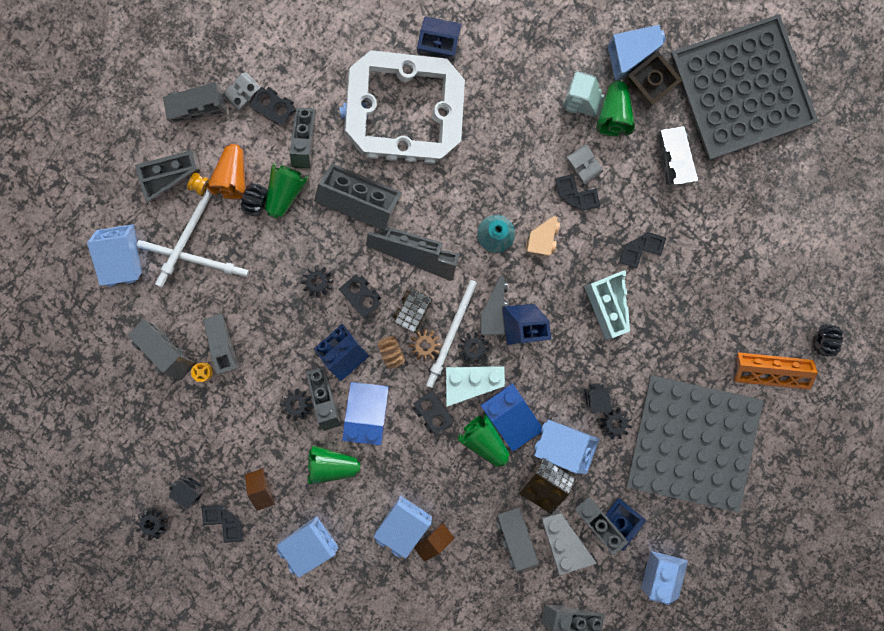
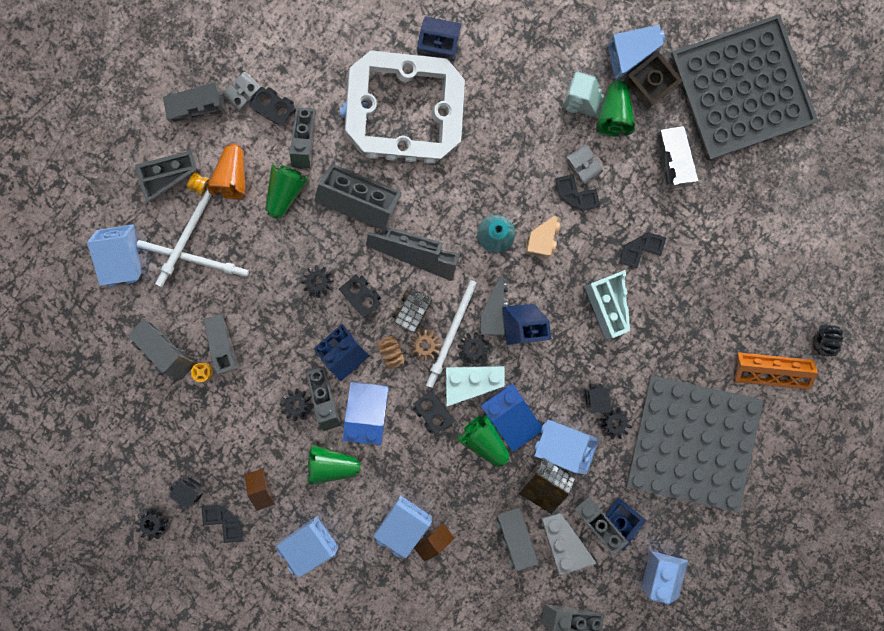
(254, 199): black gear -> none

